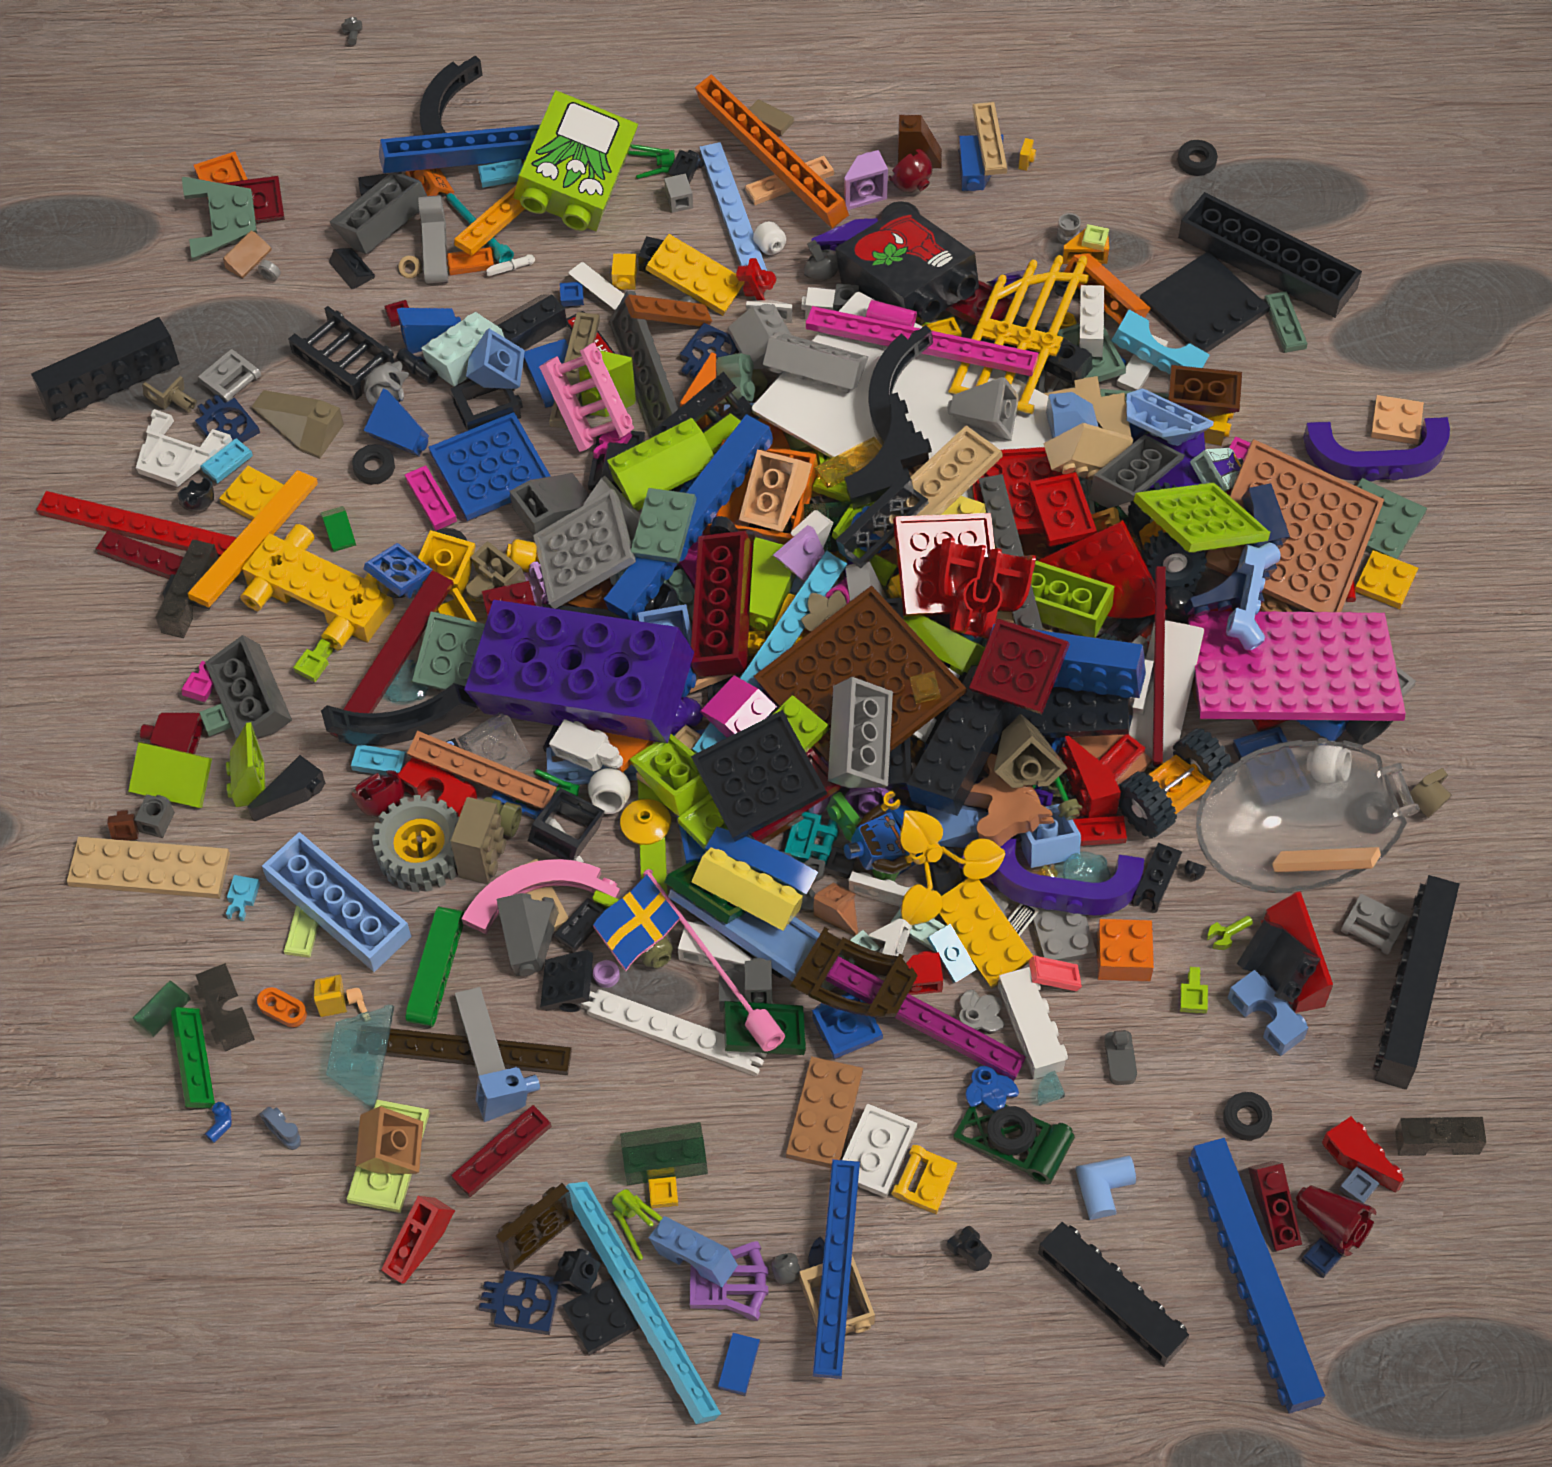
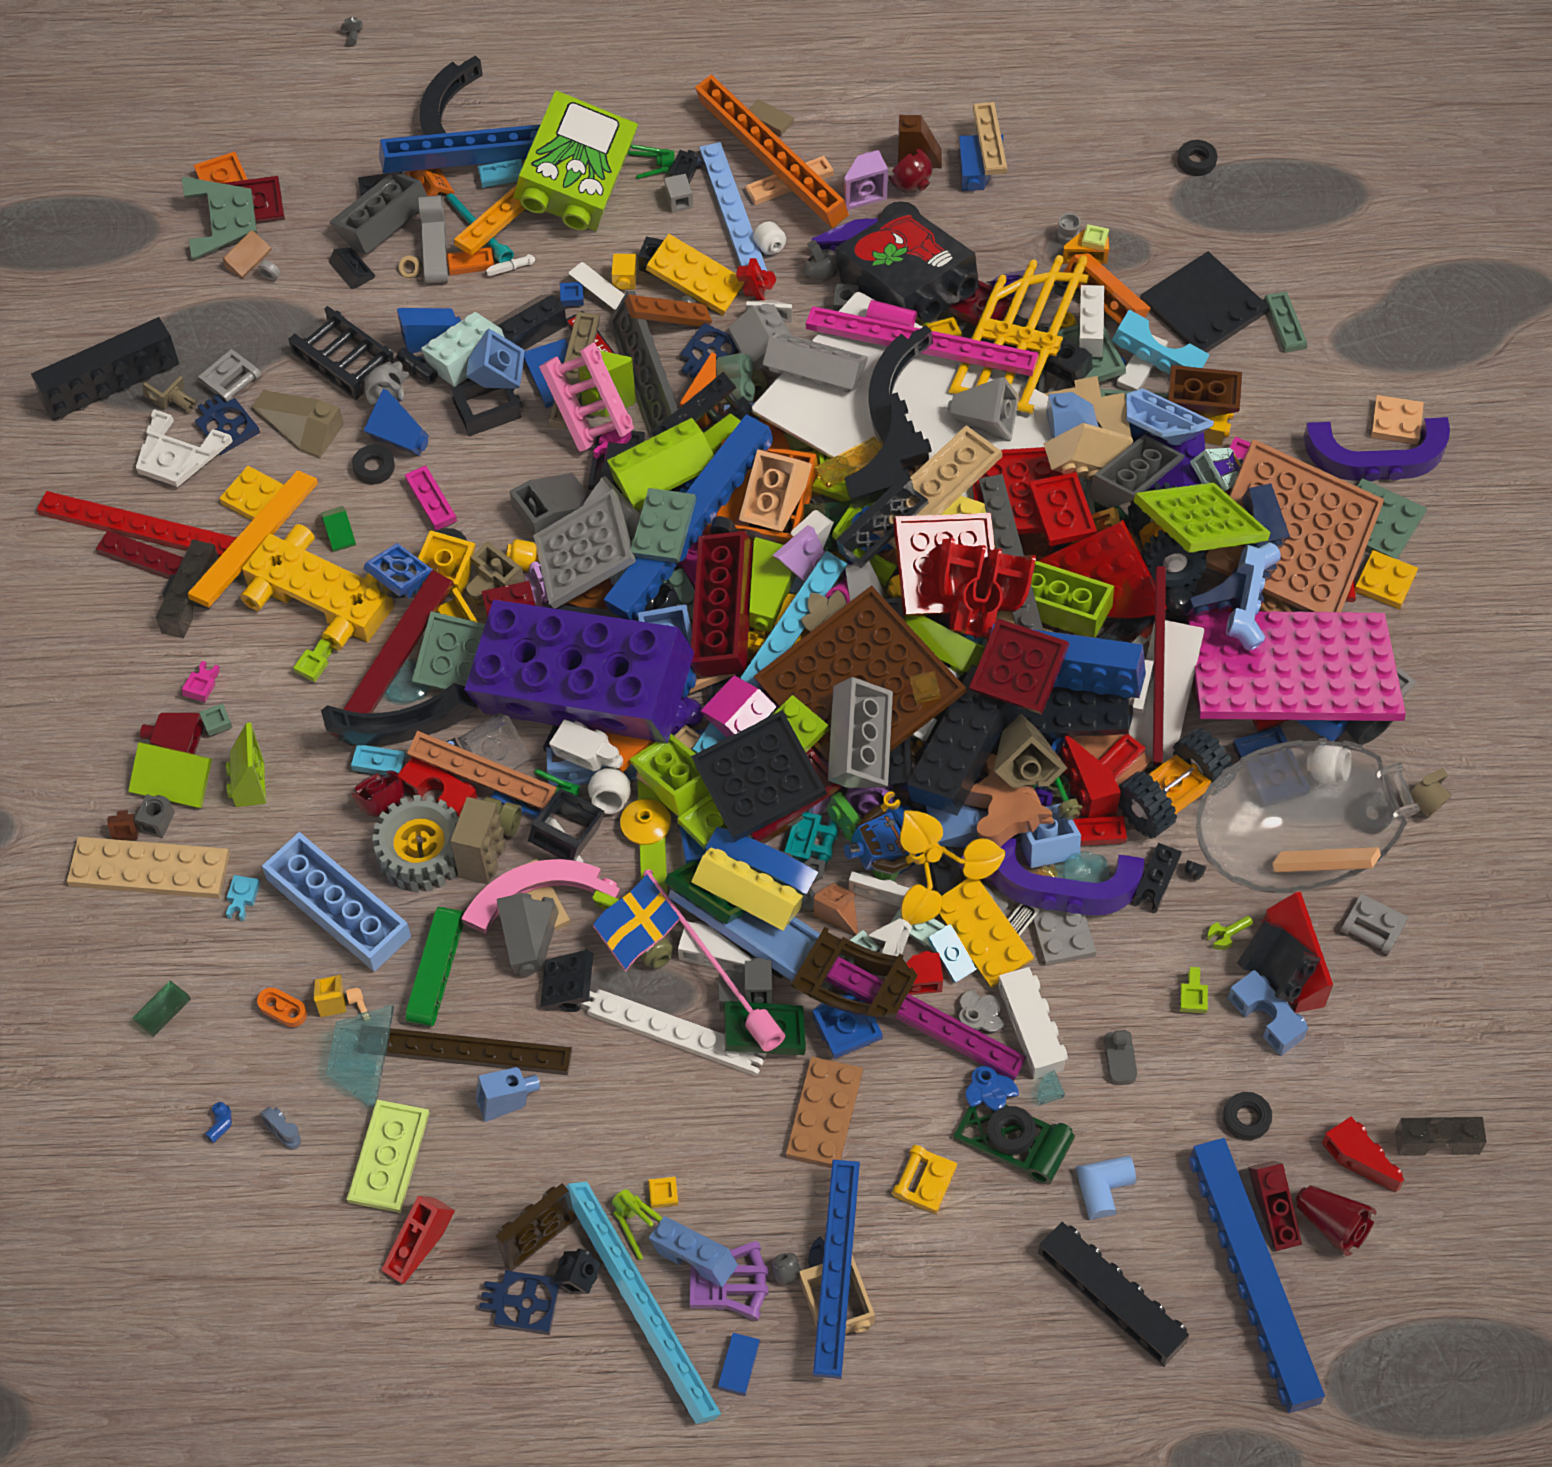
(192, 1057): green plate -> none
(197, 495): black hair -> none
(226, 460): medium azure plate -> none
(230, 1026): clear smoke arch -> none
(248, 688): dark grey slope -> none
(292, 787): black slope -> none
(301, 935): yellowish green tile -> none
(389, 1142): medium nougat slope -> none
(391, 311): dark red tile -> none
(479, 1031): light grey tile -> none
(487, 464): blue plate -> none
(501, 1151): dark red plate -> none
(579, 925): black plate -> none
(600, 1317): black plate -> none
(606, 973): lavender tile -> none
(664, 1153): clear green slope -> none
(818, 298): white brick -> none
(839, 864): black plate -> none
(880, 1148): white plate -> none
(971, 1248): black plate -> none
(1027, 154): yellow plate -> none
(1055, 973): coral tile -> none
(1125, 950): orange brick -> none
(1269, 254): black brick -> none
(1322, 1257): dark blue tile -> none
(1359, 1186): sand blue plate -> none
(1415, 982): black brick -> none

